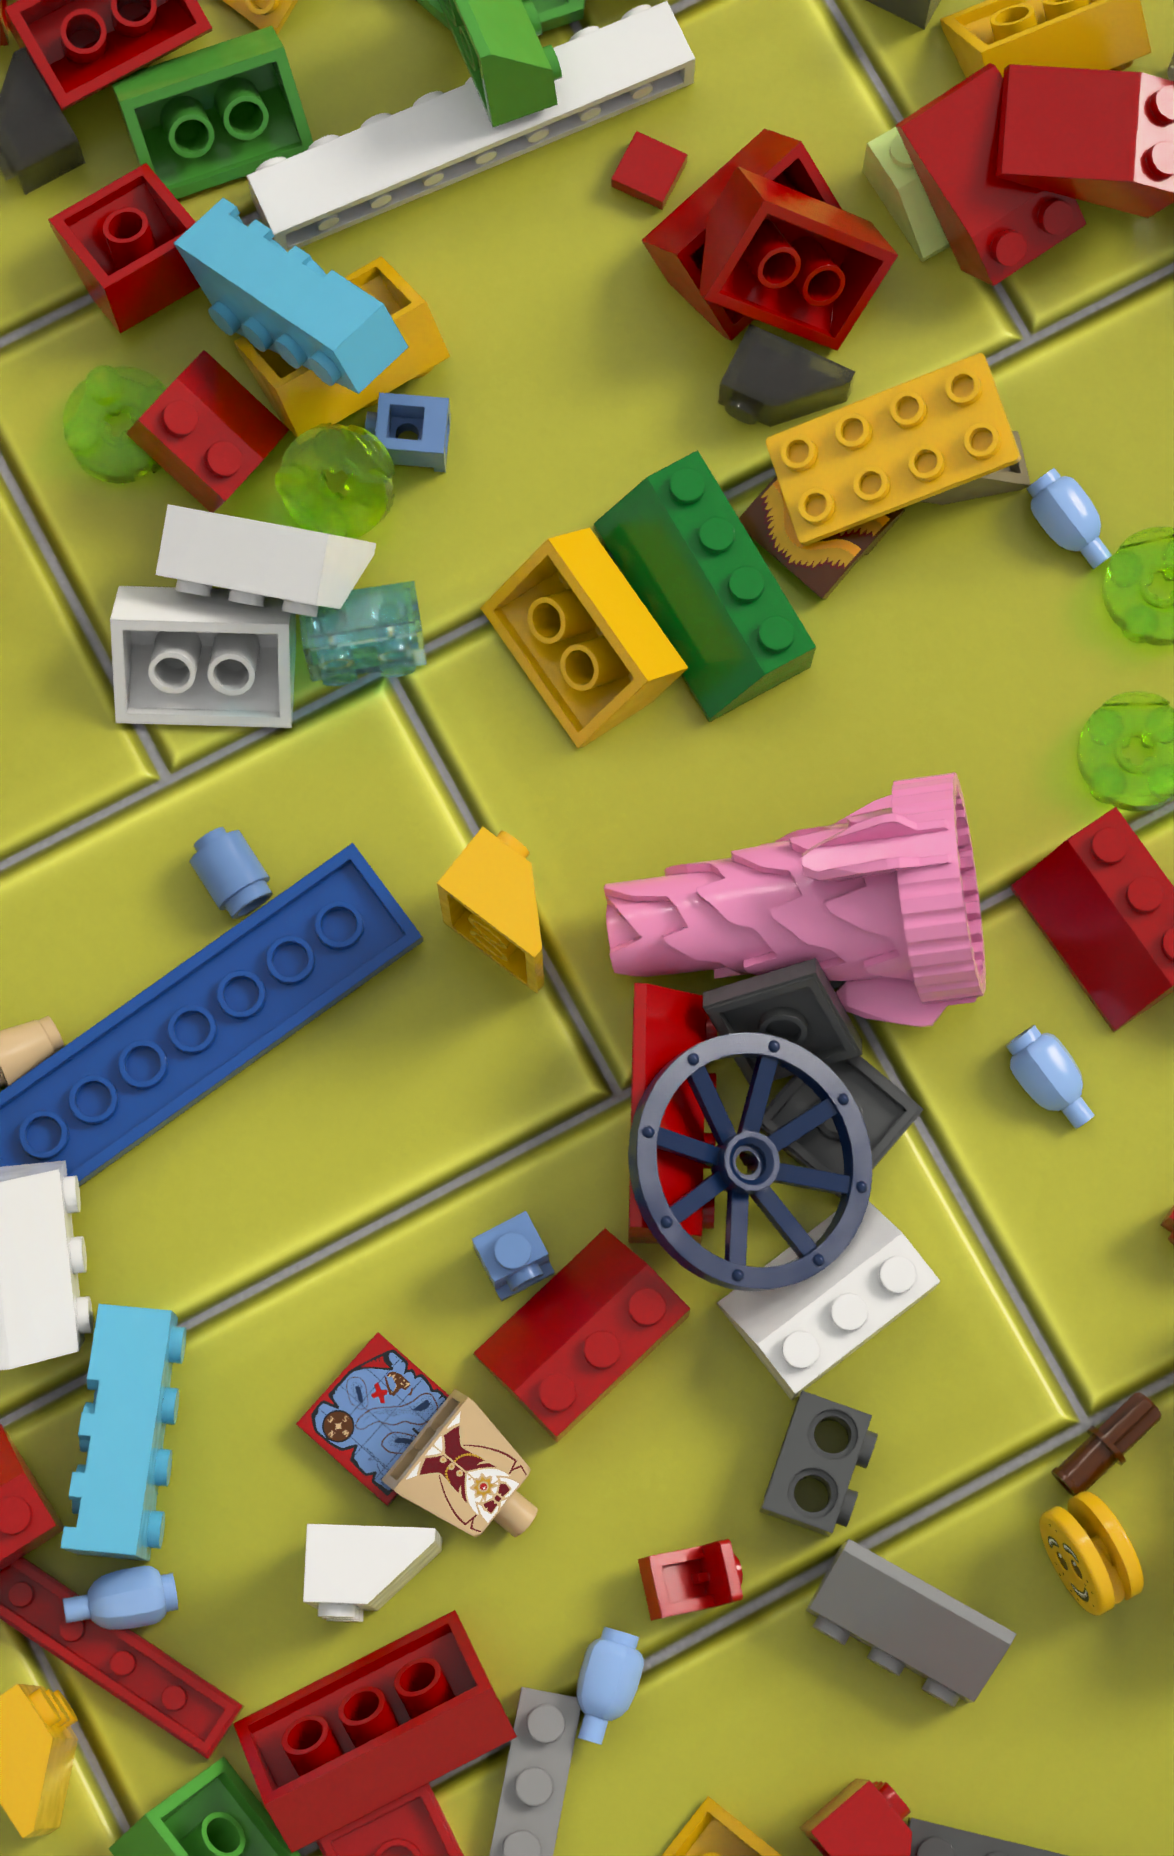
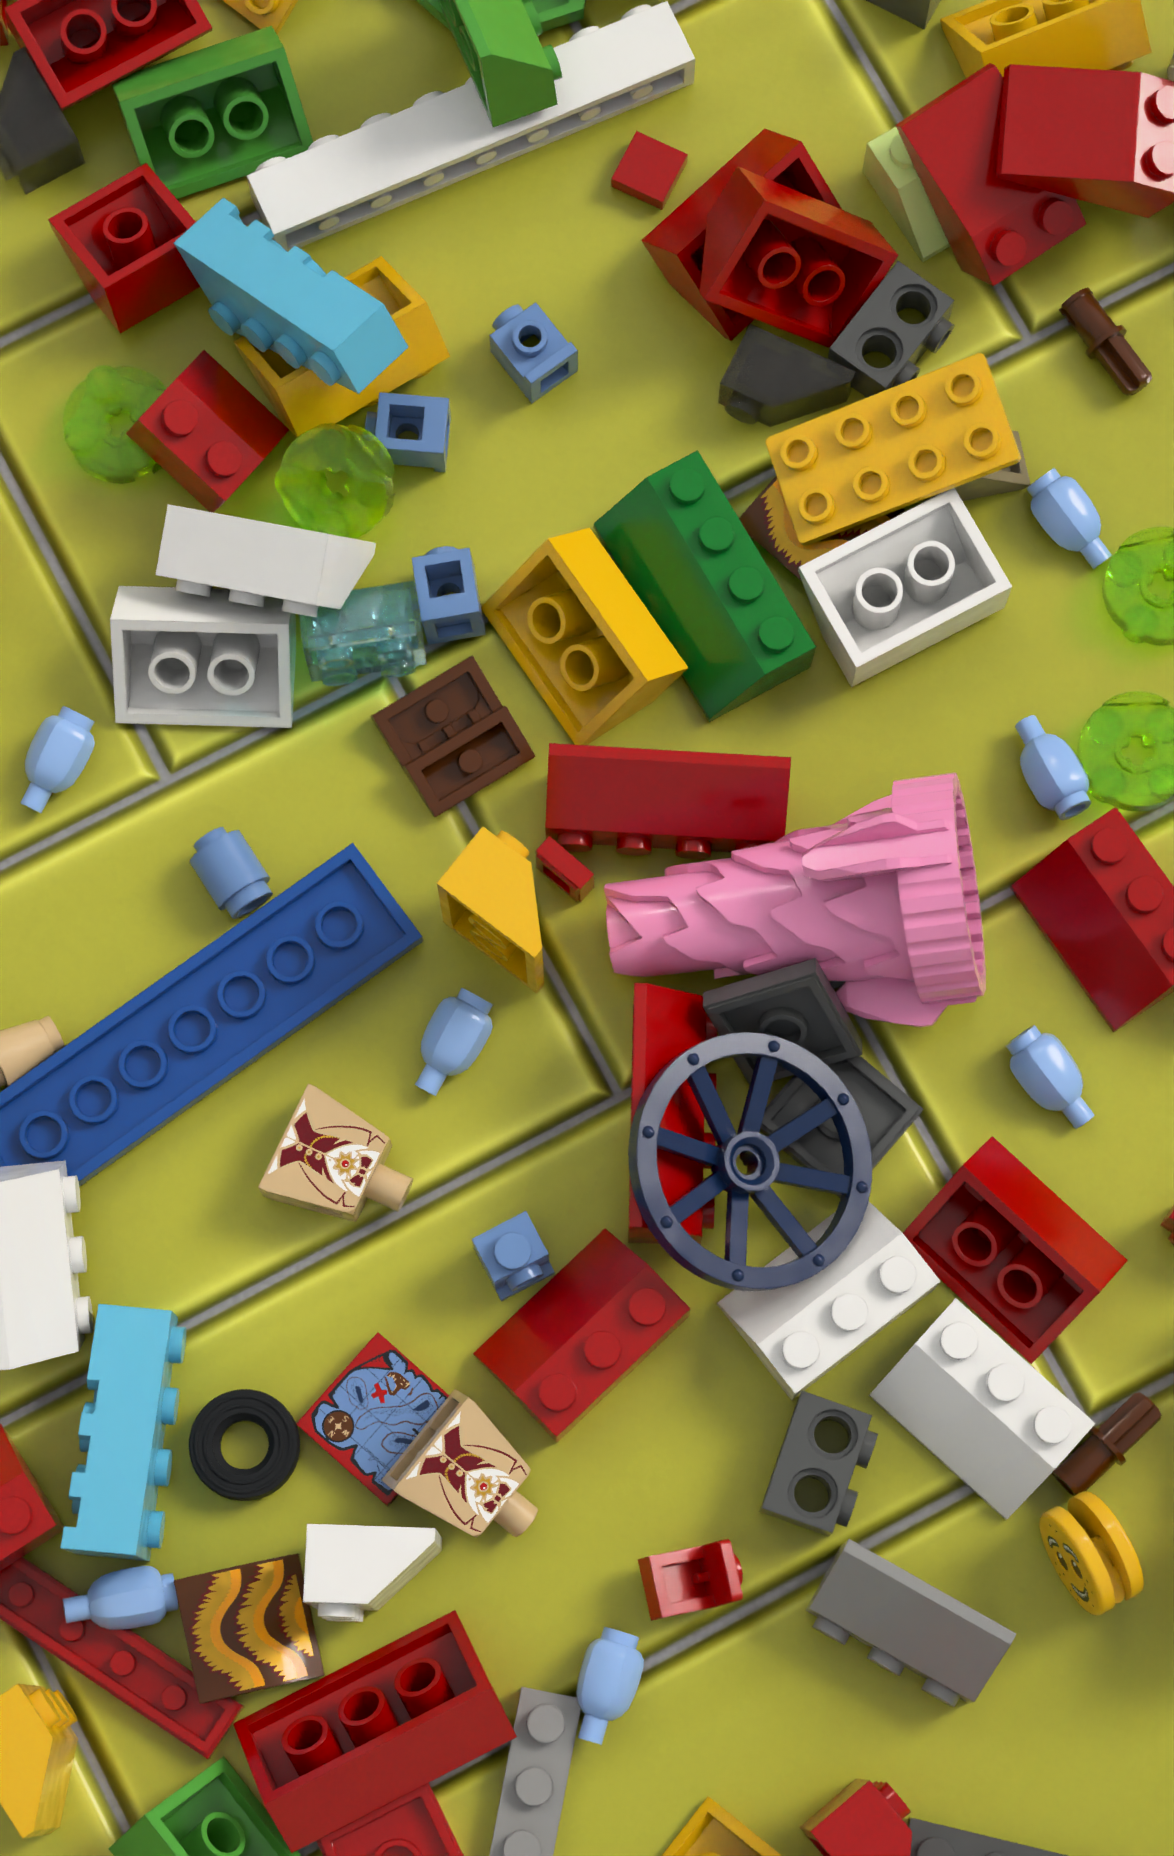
(57, 756): none -> light blue plant
(217, 1418): none -> black tyre
(248, 1628): none -> slope
(332, 1161): none -> tan torso
(451, 615): none -> medium blue brick
(452, 736): none -> reddish brown slope
(453, 1038): none -> light blue plant
(532, 368): none -> medium blue brick
(564, 869): none -> red tile
(664, 799): none -> red slope
(881, 330): none -> dark grey brick
(904, 586): none -> white slope
(981, 1409): none -> white slope
(1013, 1249): none -> red slope
(1052, 770): none -> light blue plant
(1106, 341): none -> reddish brown axle

